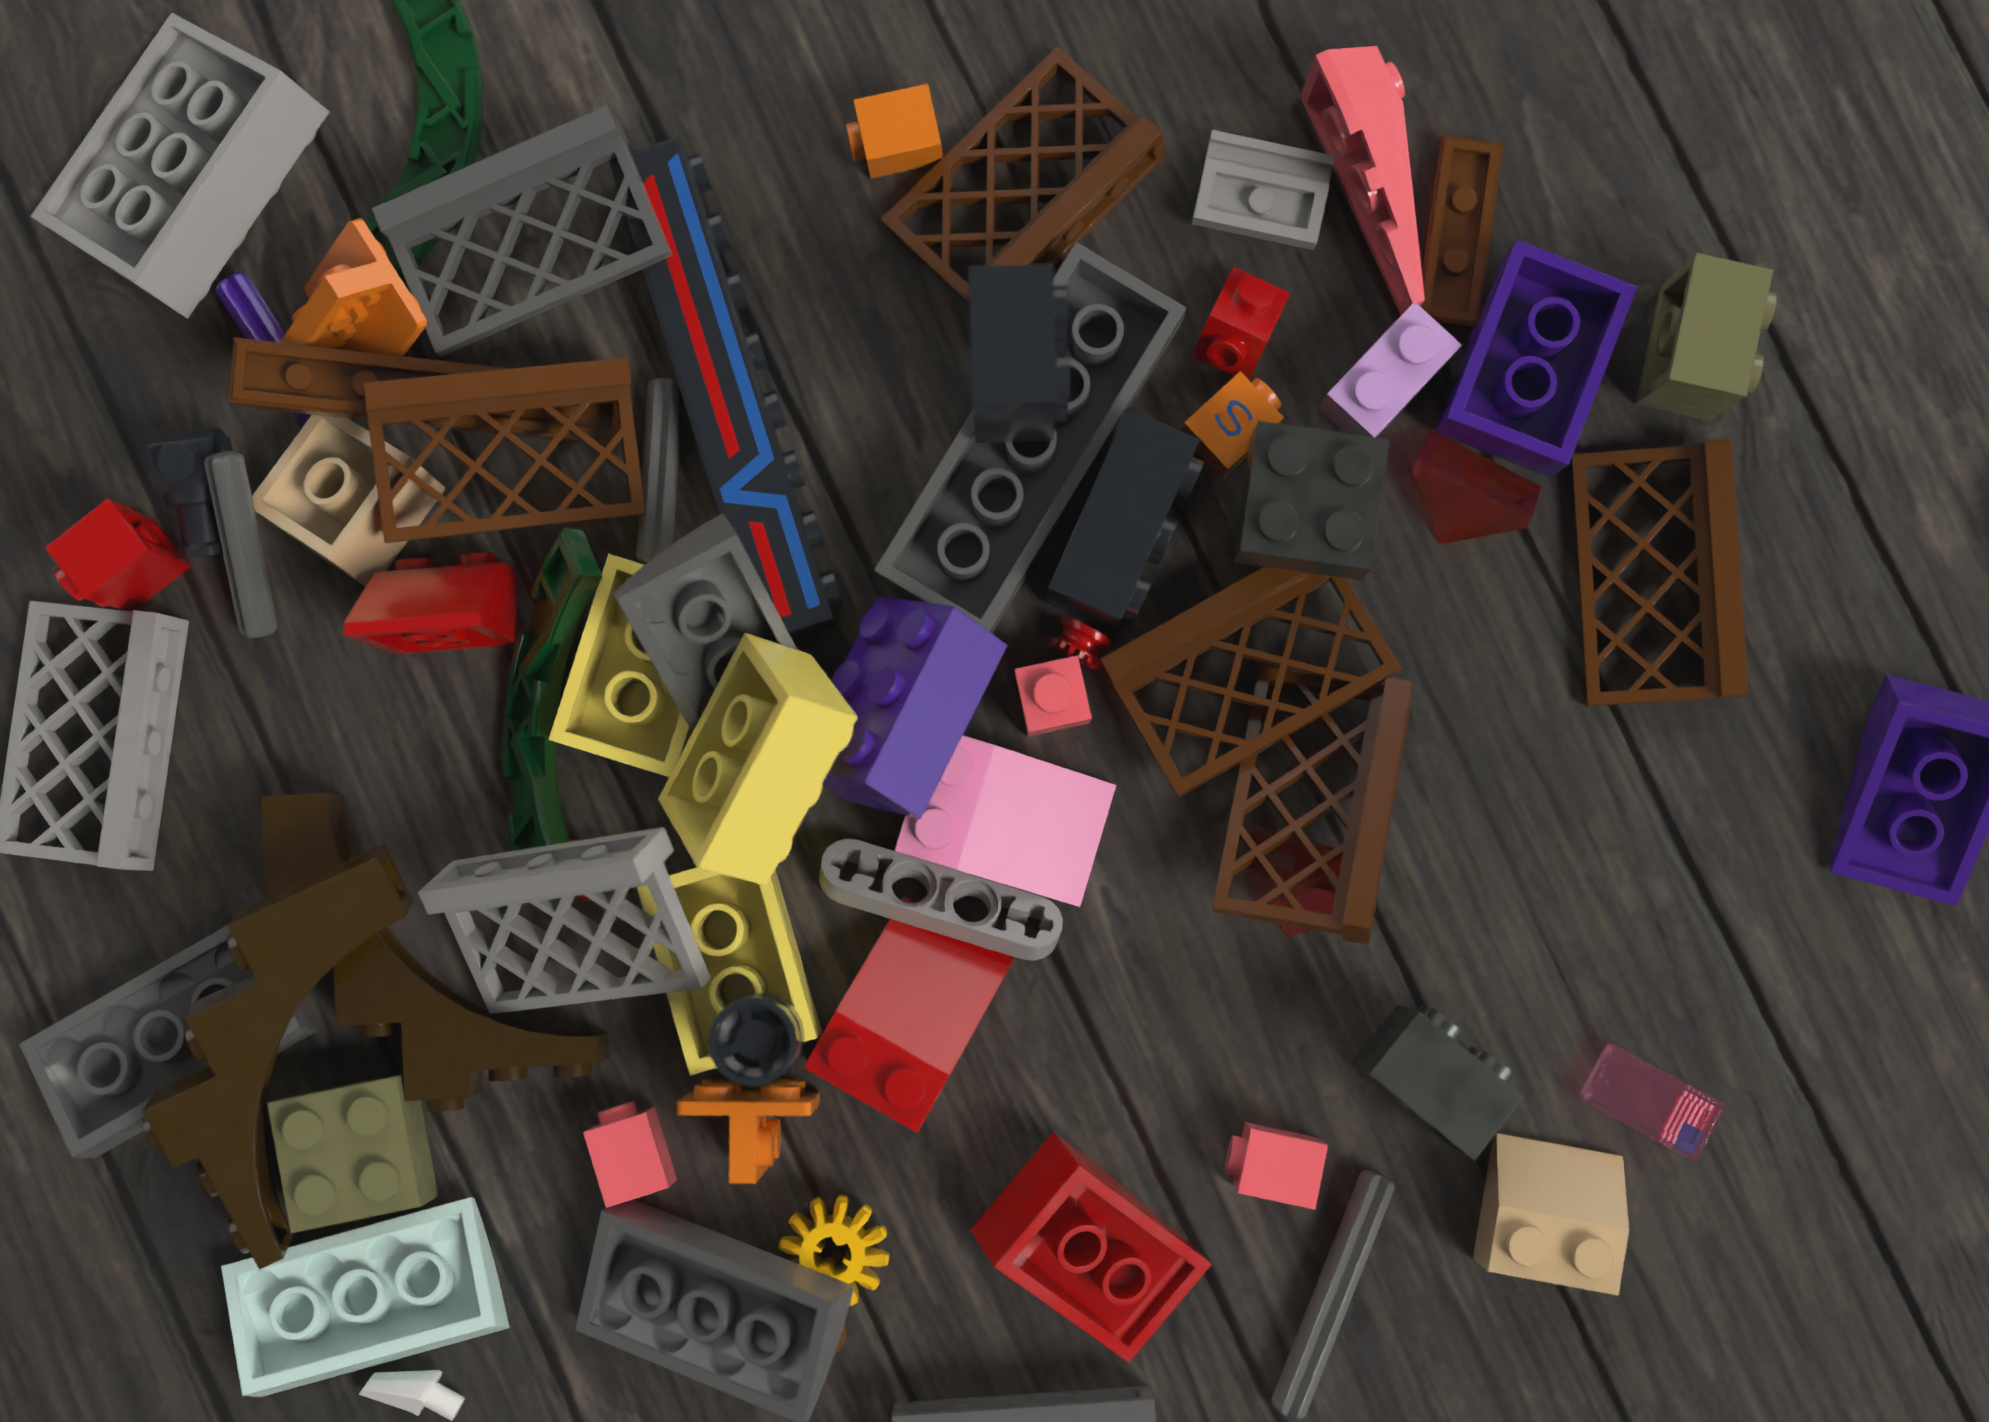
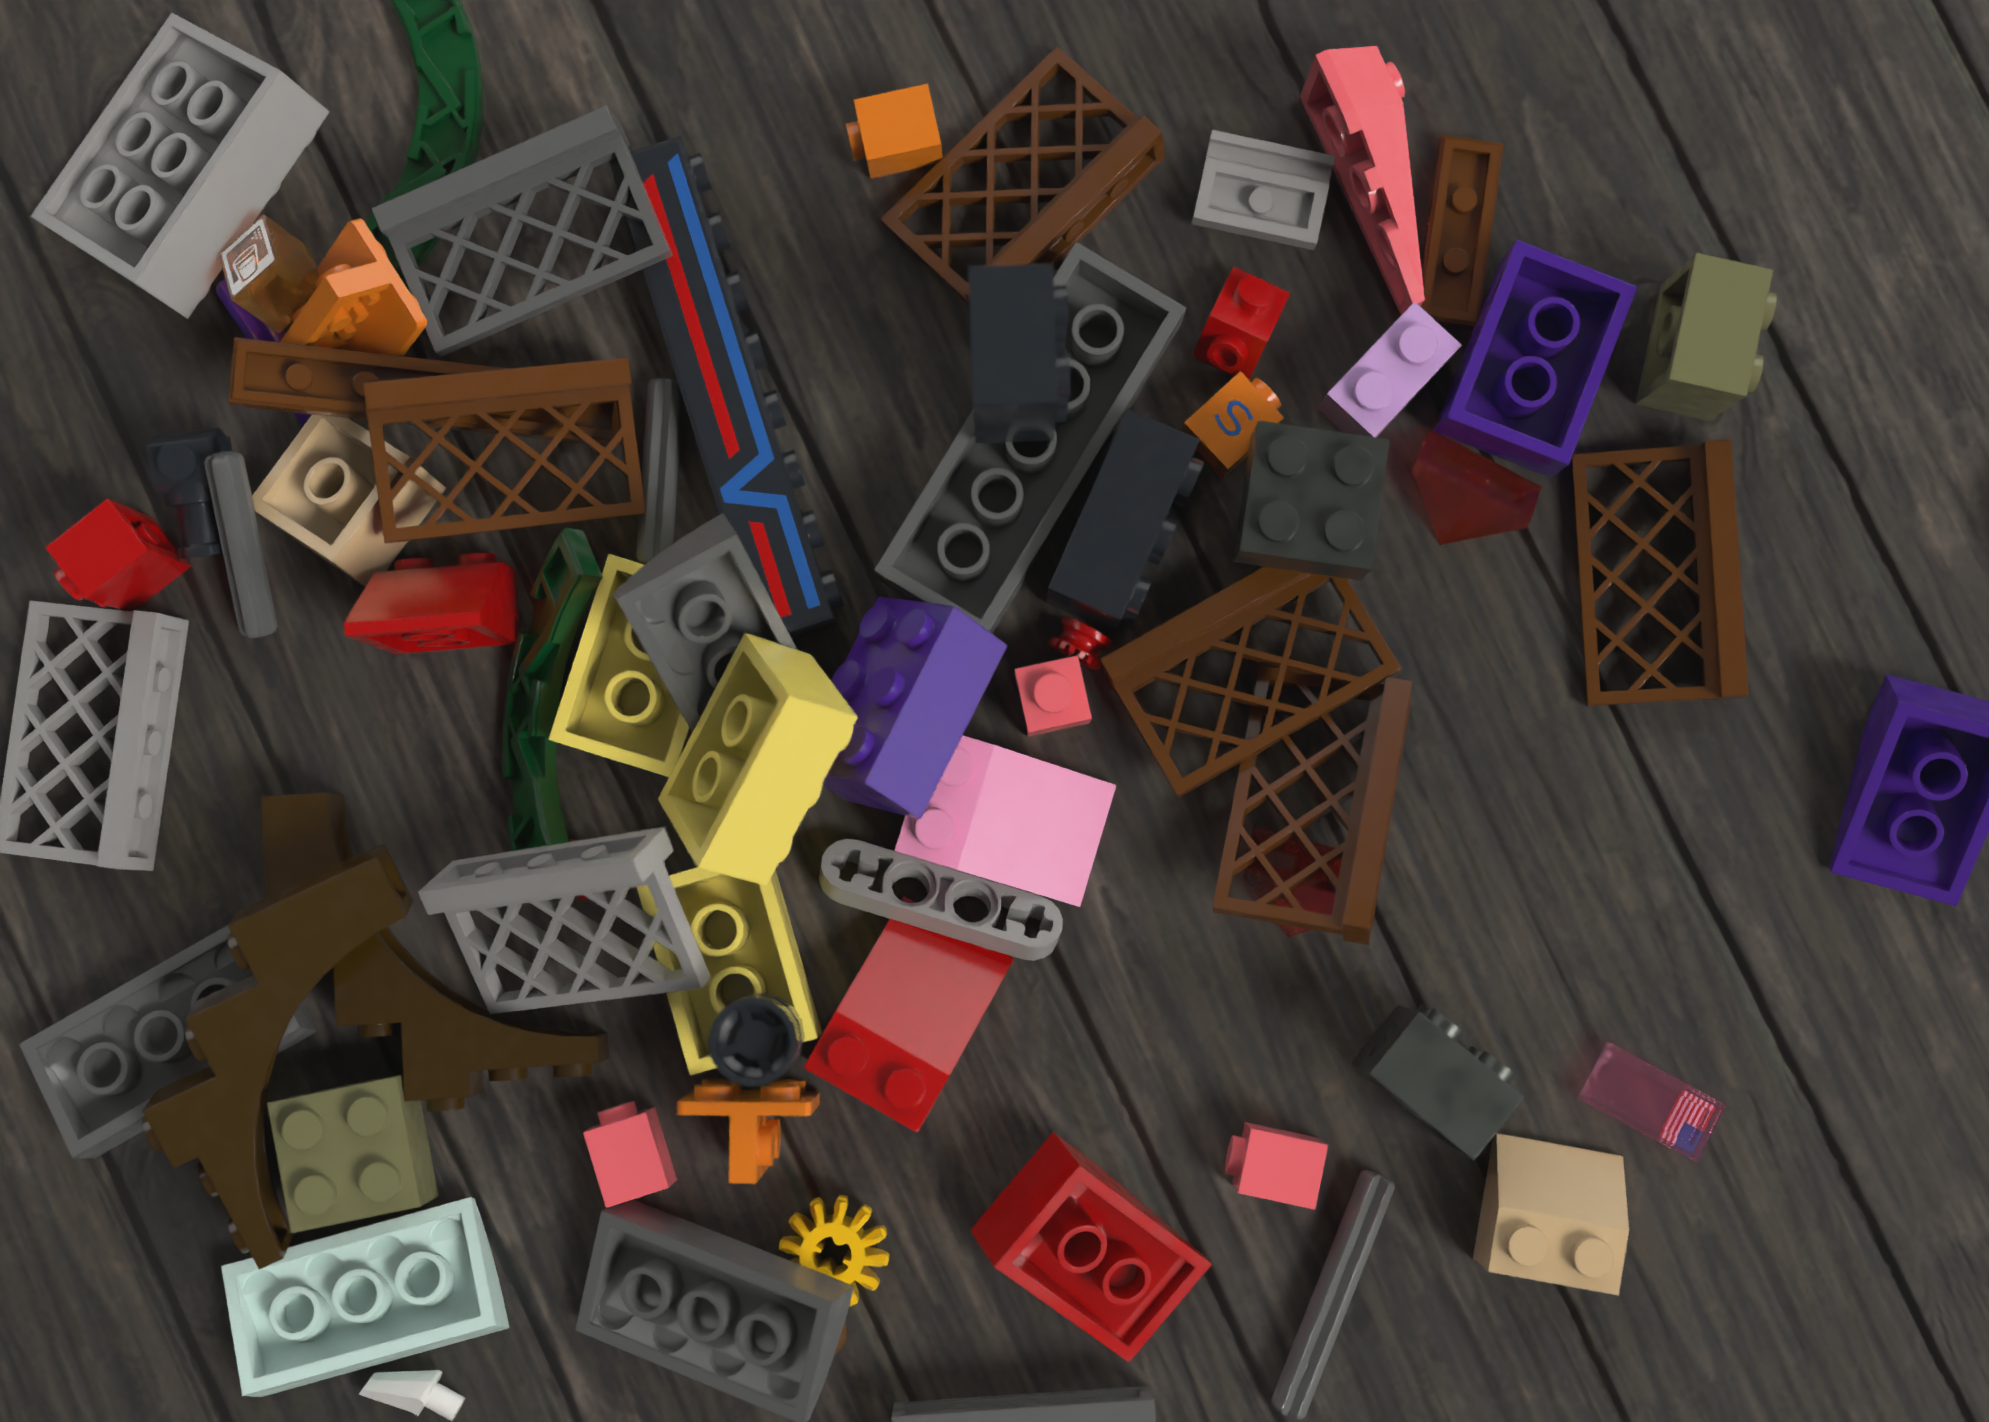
(269, 272): none -> clear orange brick

